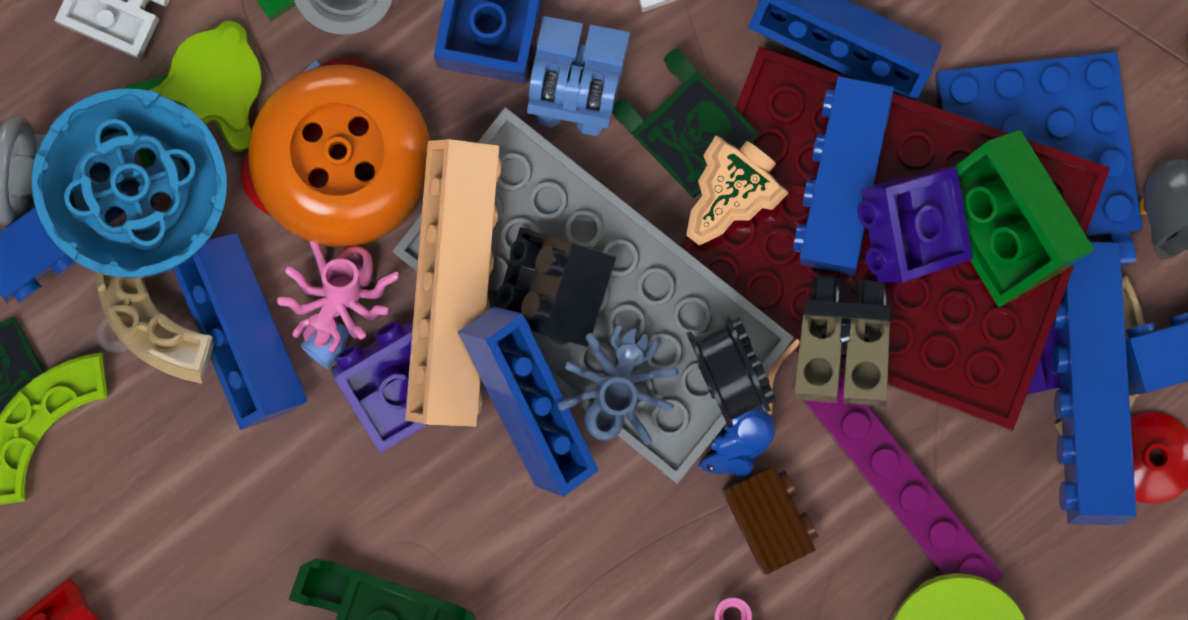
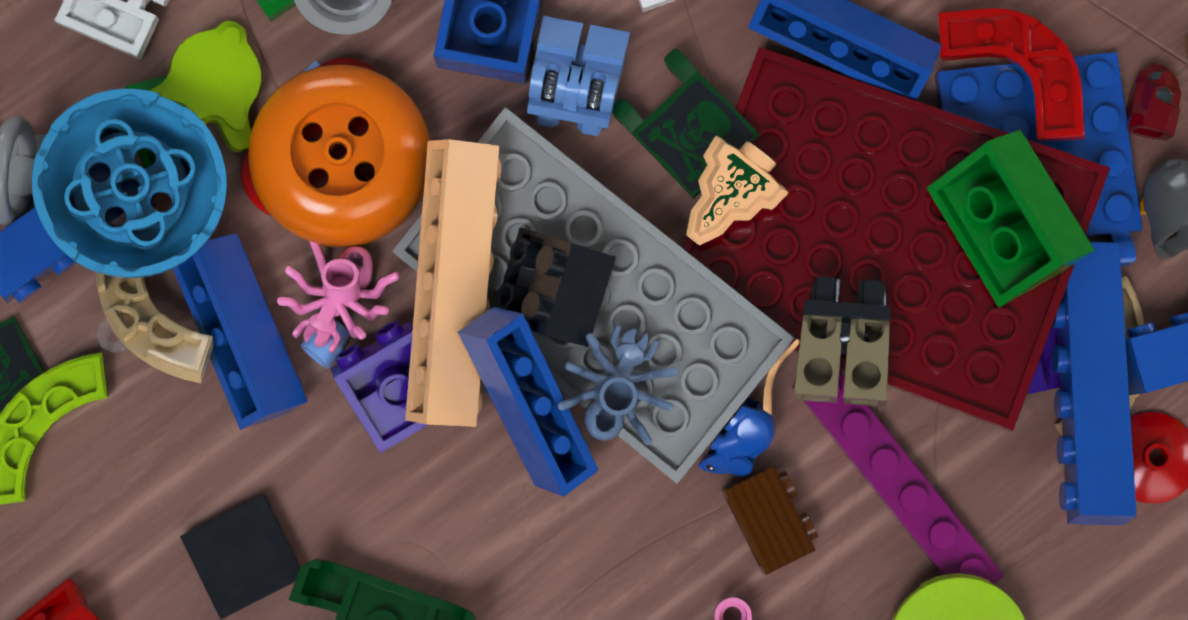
(242, 556): none -> black tile
(732, 369): black wheel -> none
(848, 163): blue brick -> none
(915, 225): dark purple plate -> none
(1030, 46): none -> red plate
(1153, 103): none -> dark red rock

